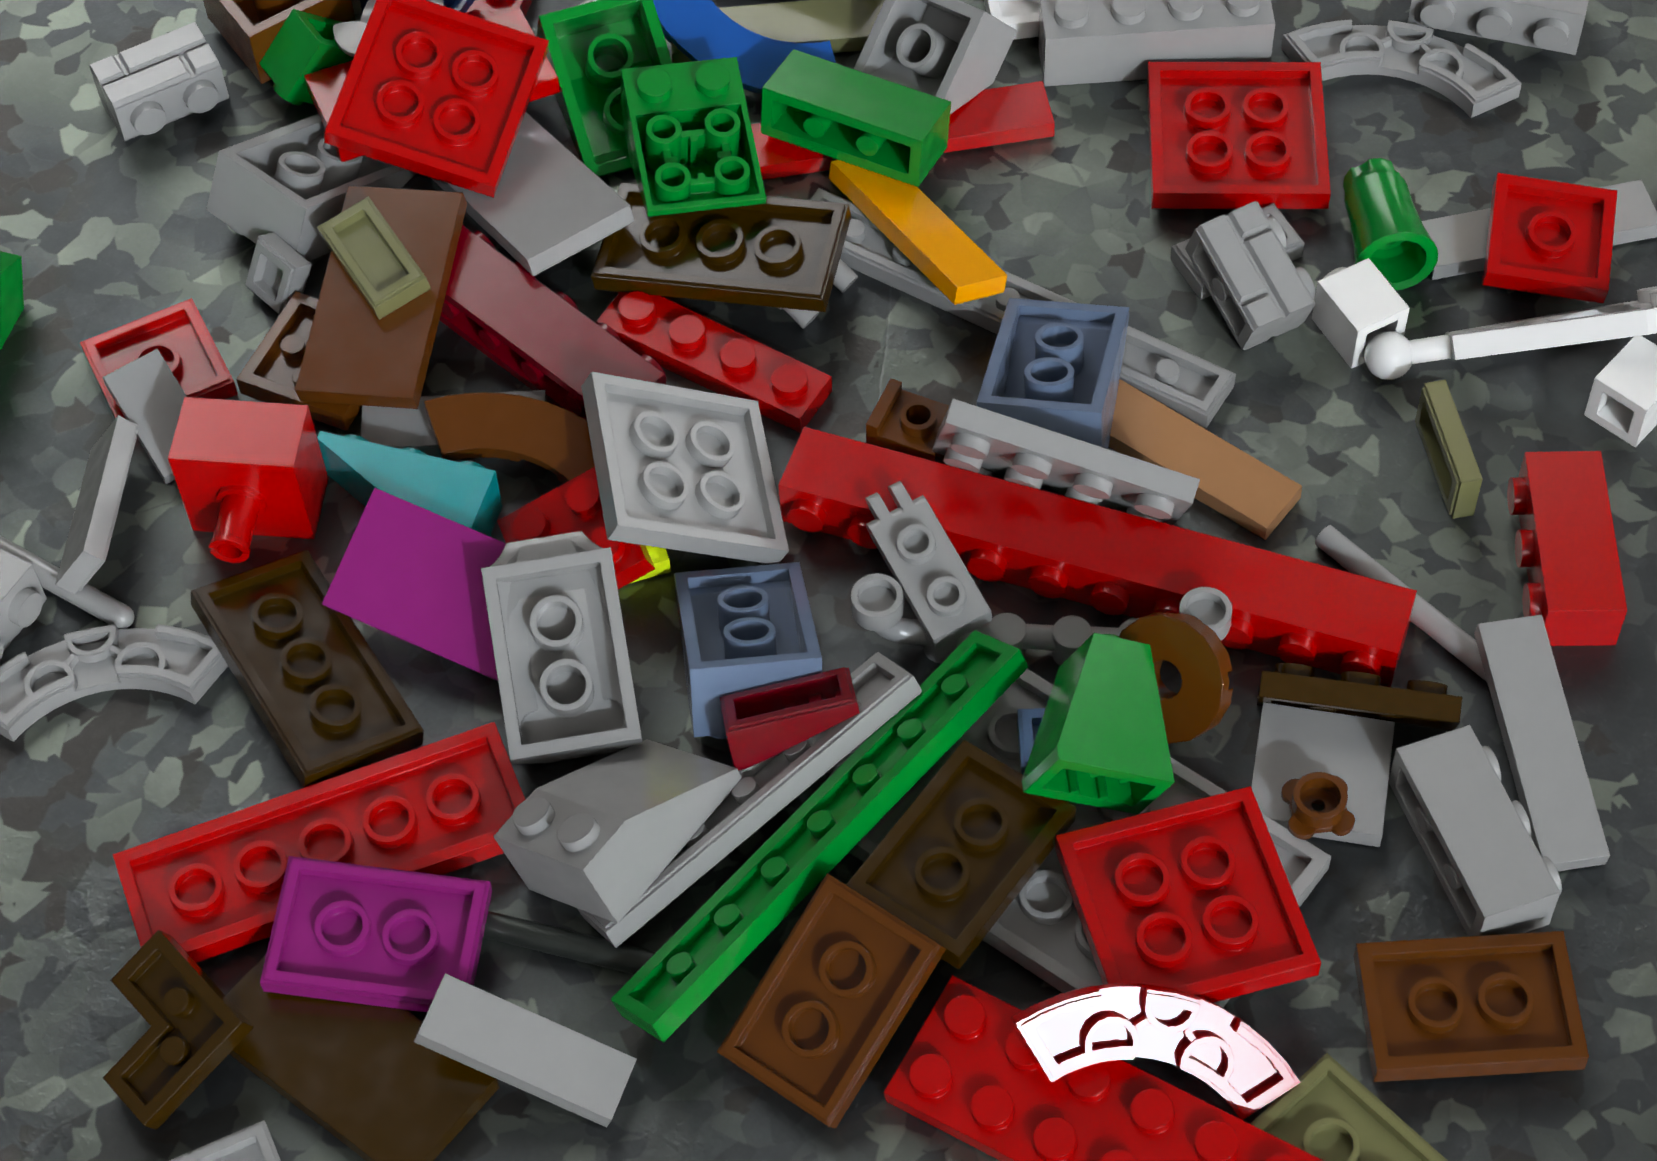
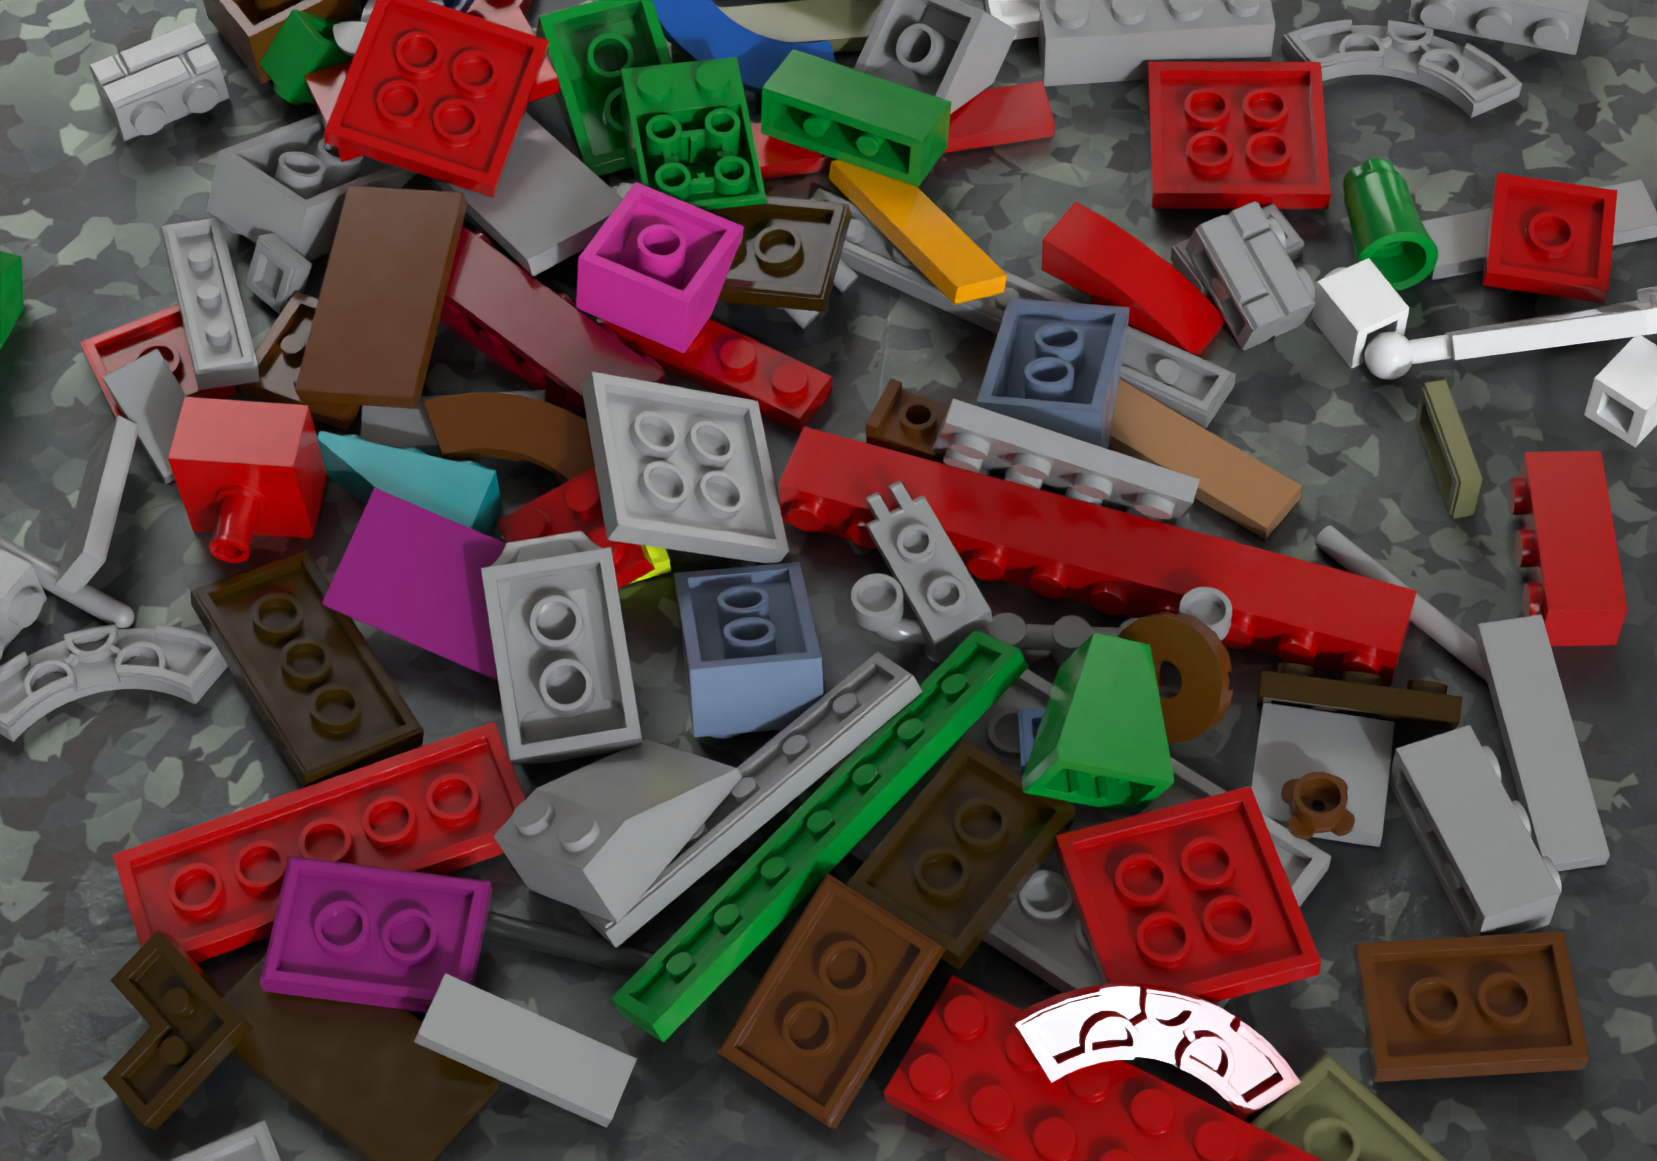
(210, 304): none -> light grey tile
(374, 258): olive tile -> none
(657, 267): none -> dark pink slope
(785, 714): dark red slope -> none
(1126, 273): none -> red slope

